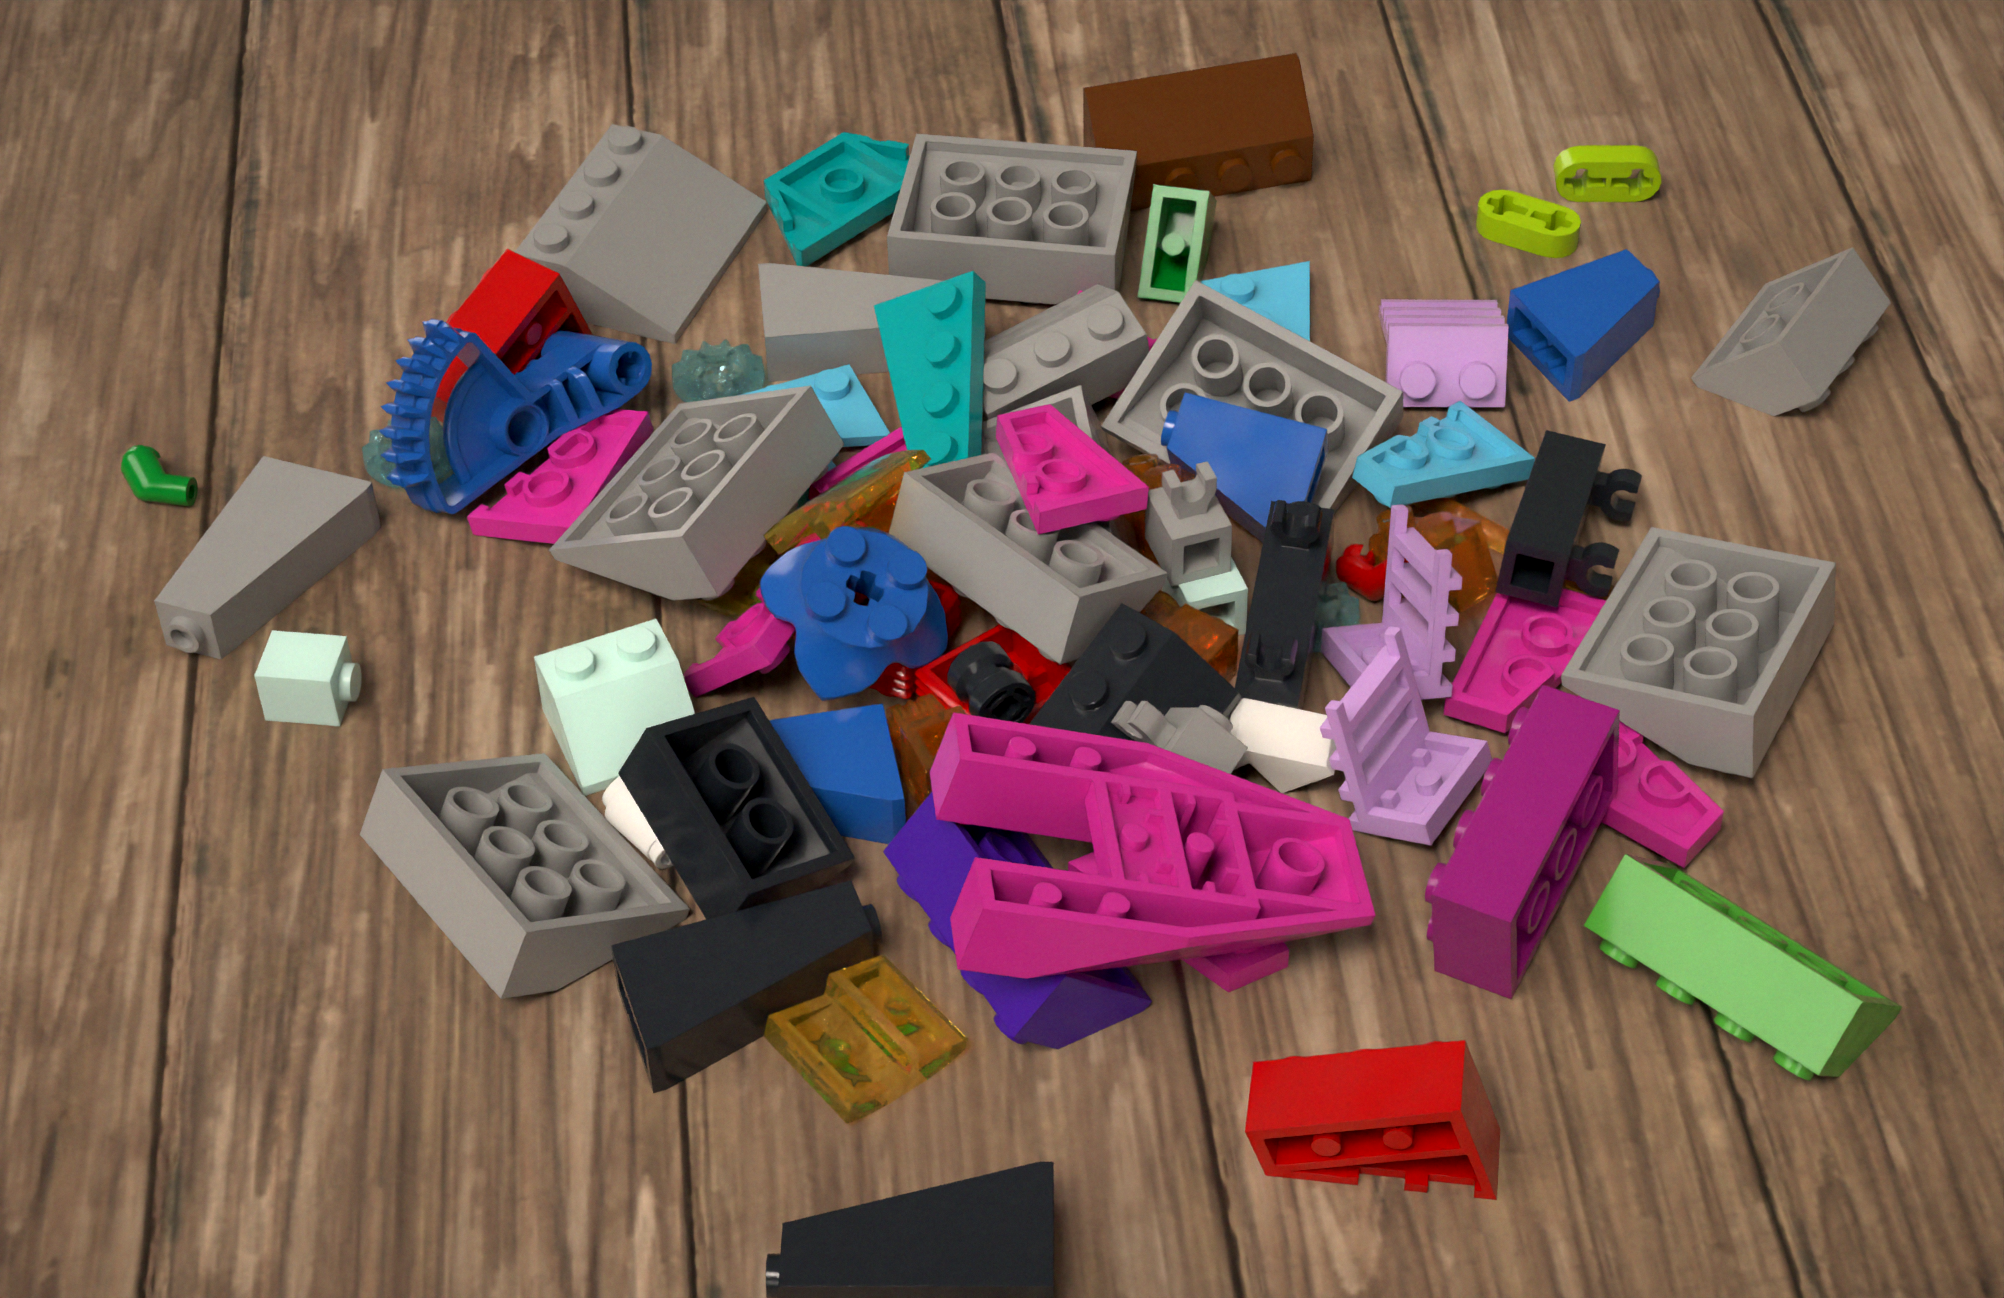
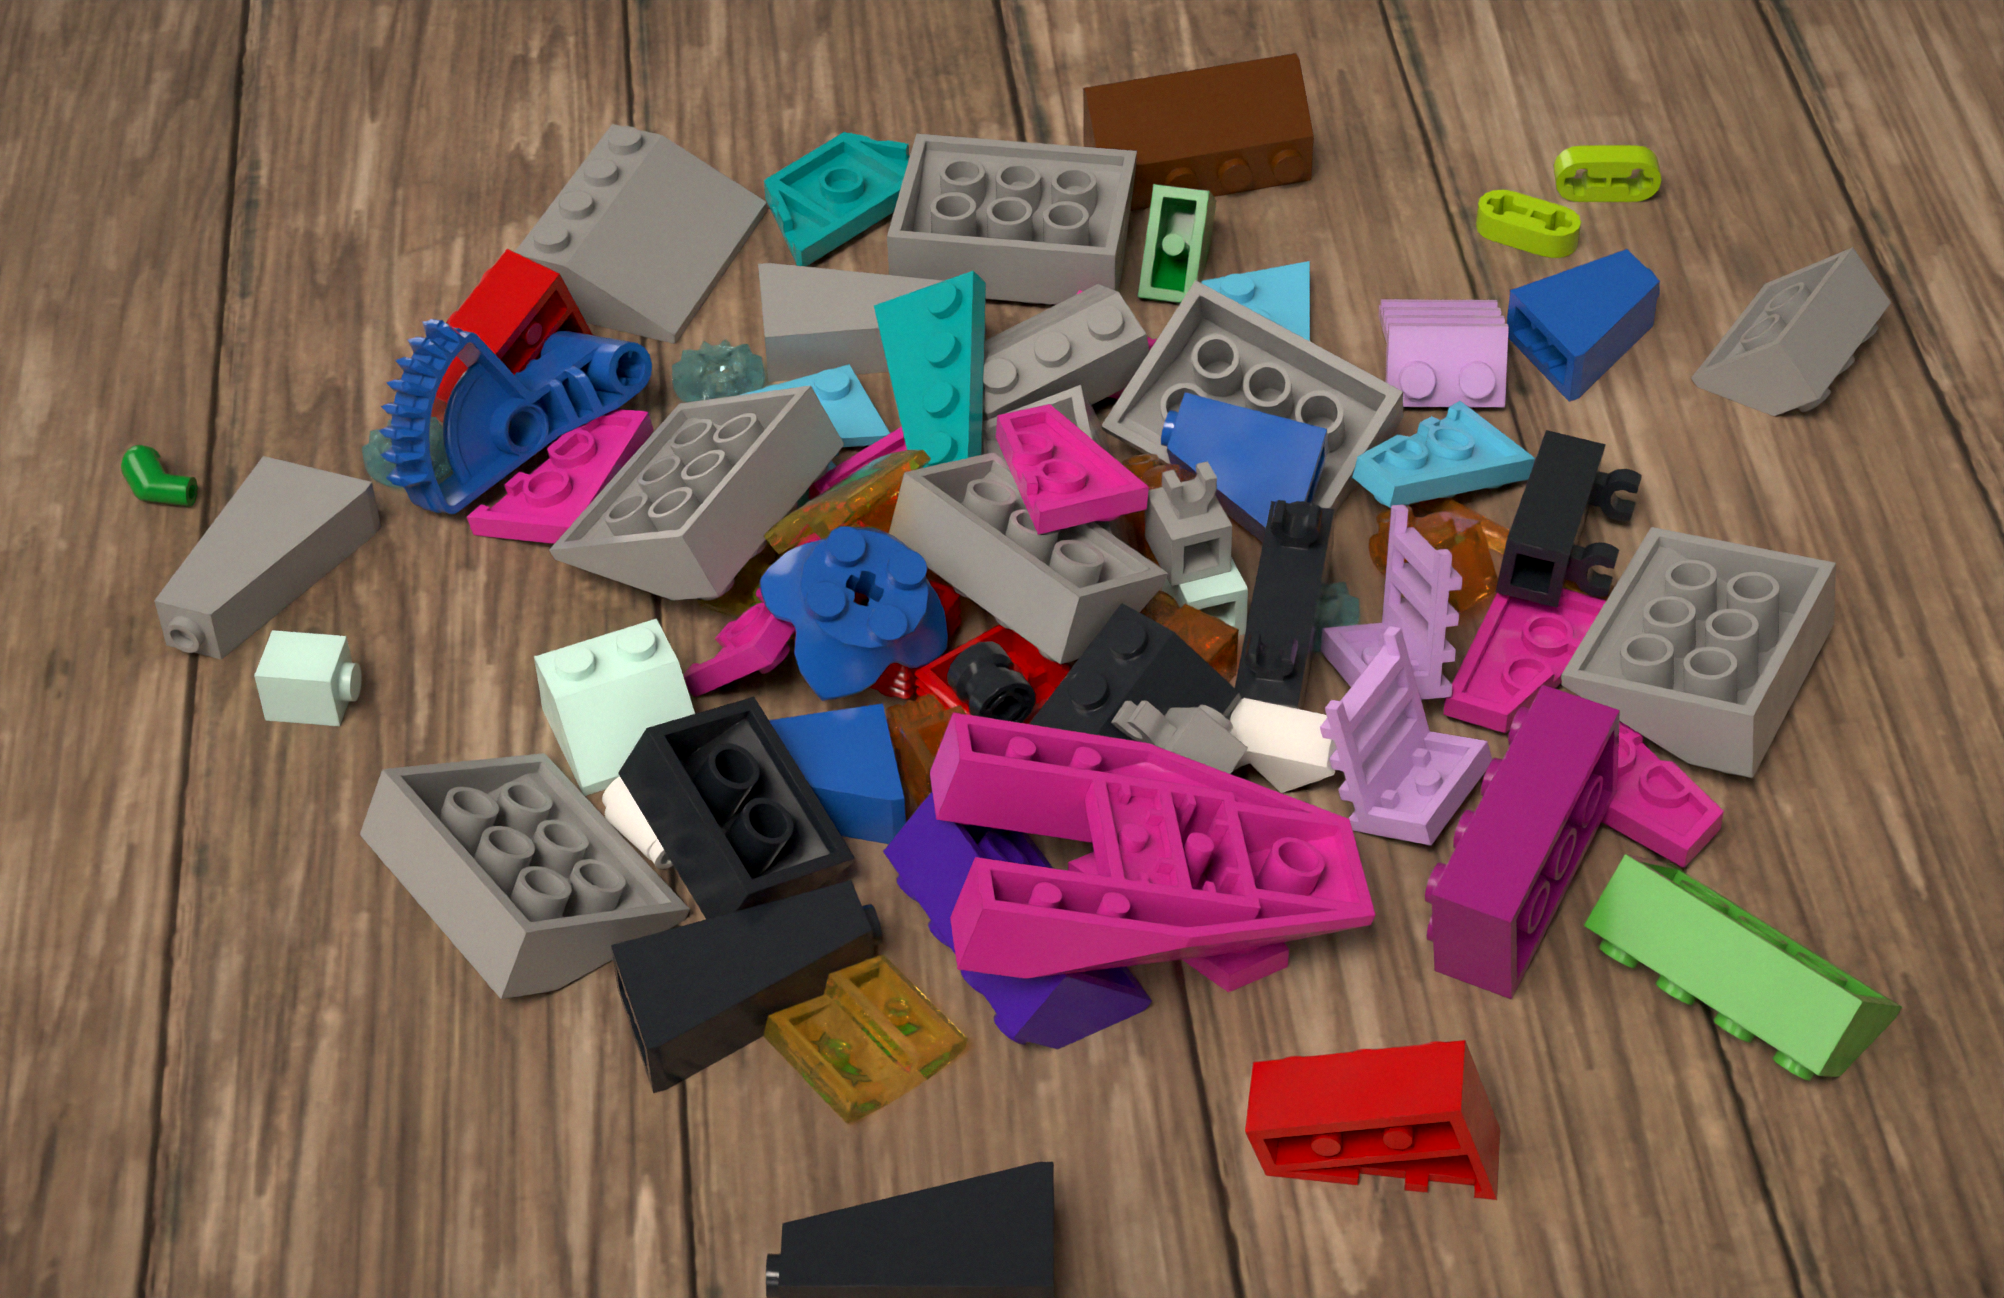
(1360, 572): red arm -> none

